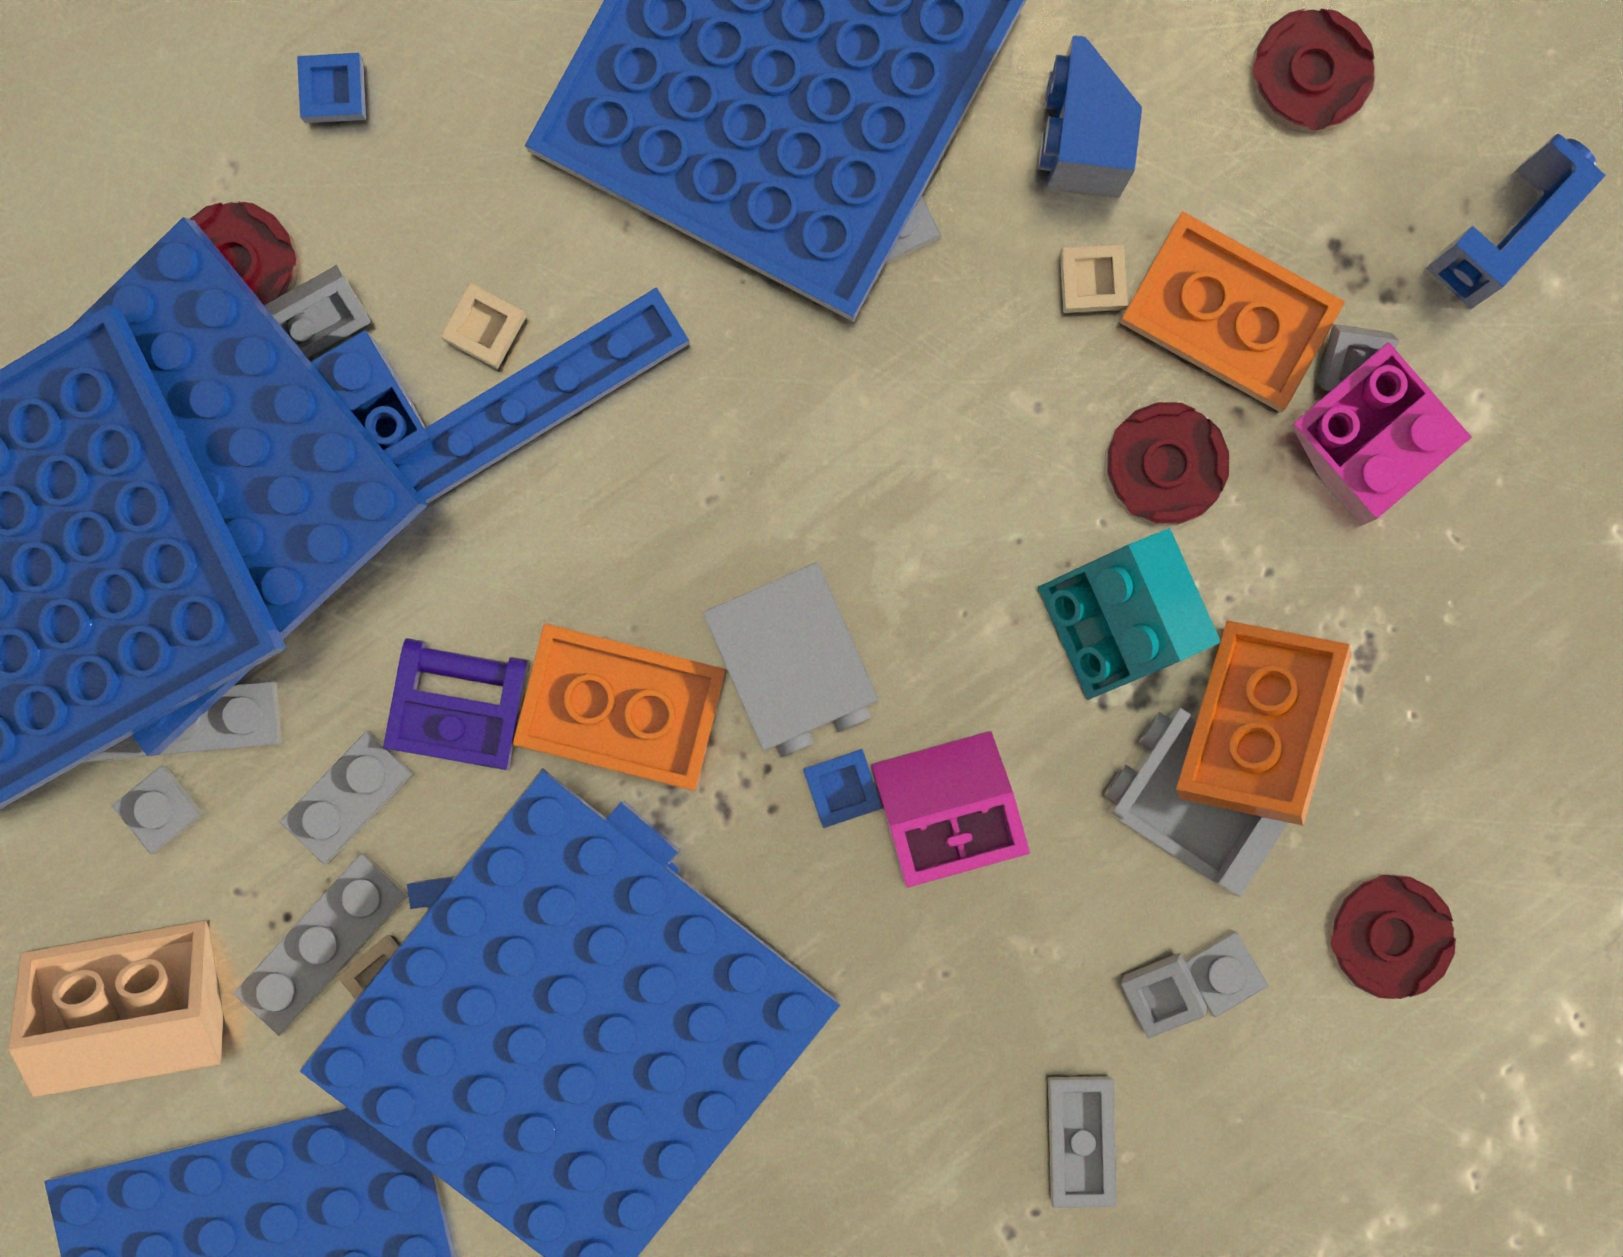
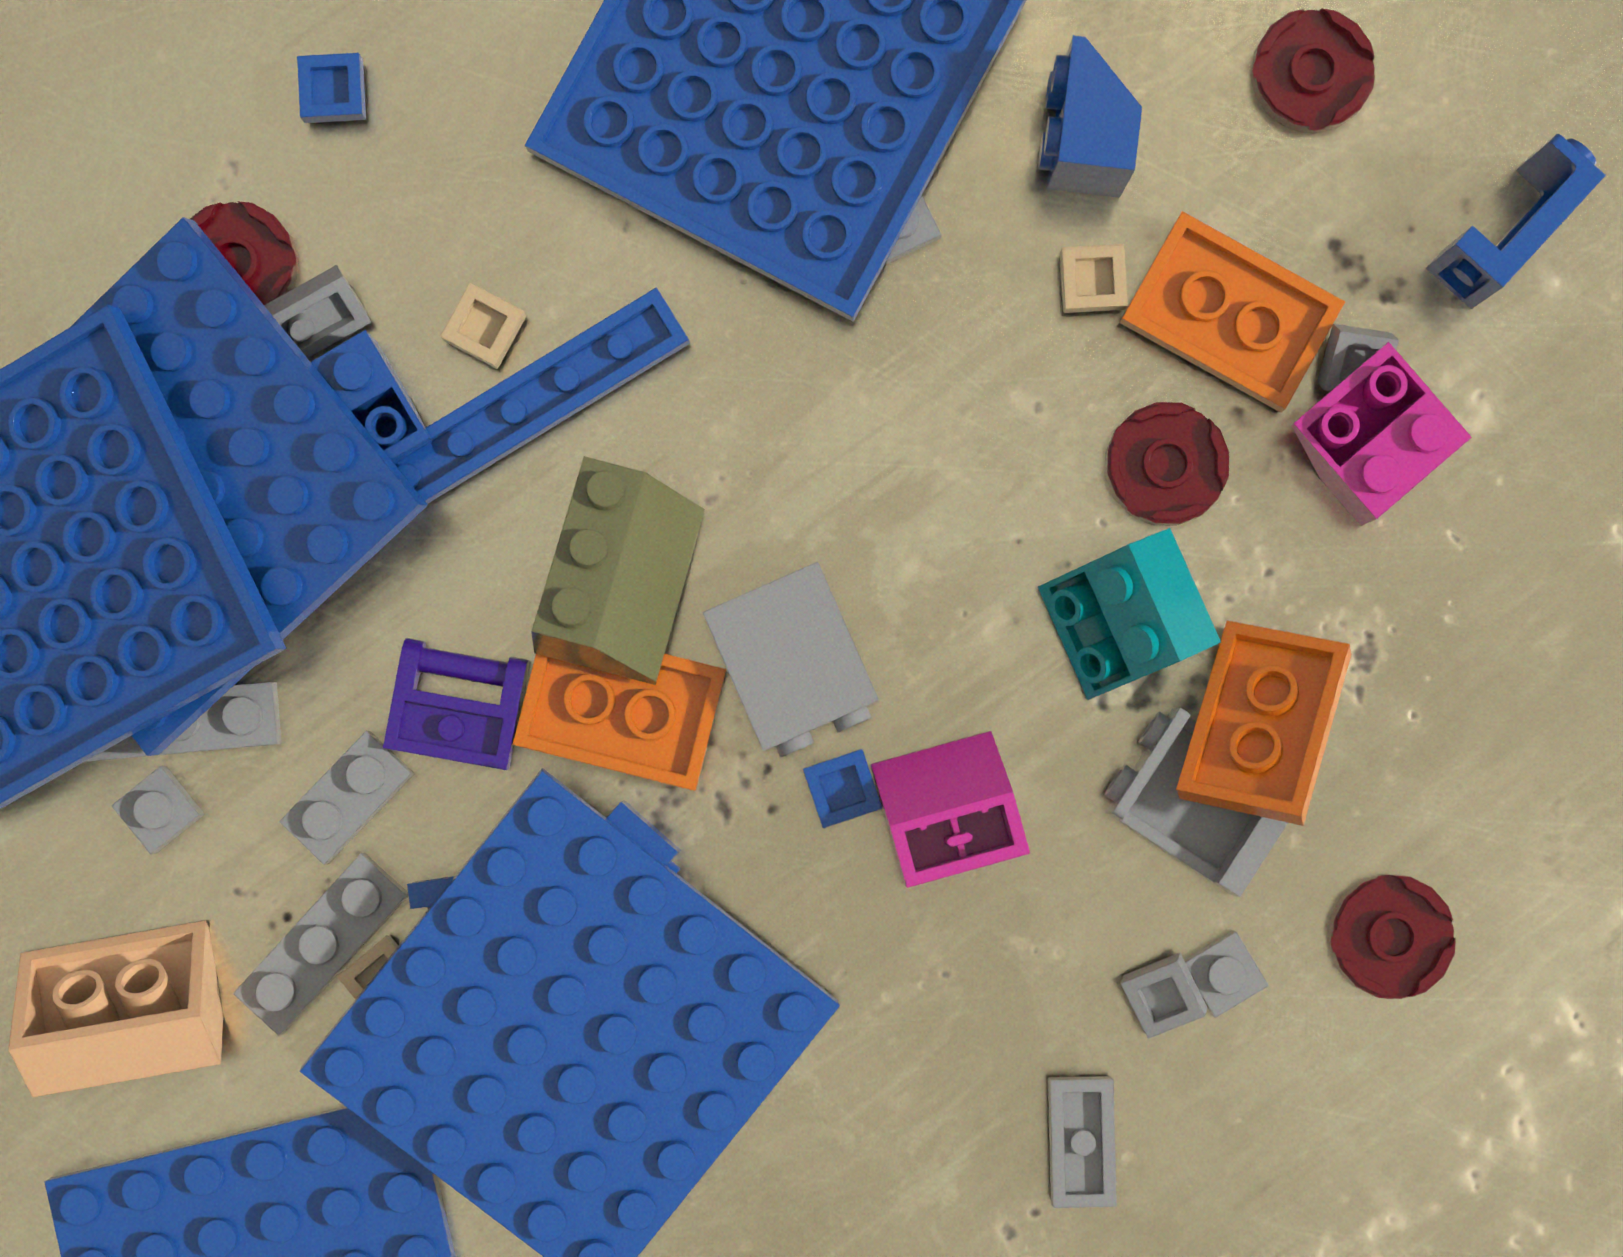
(617, 572): none -> olive slope

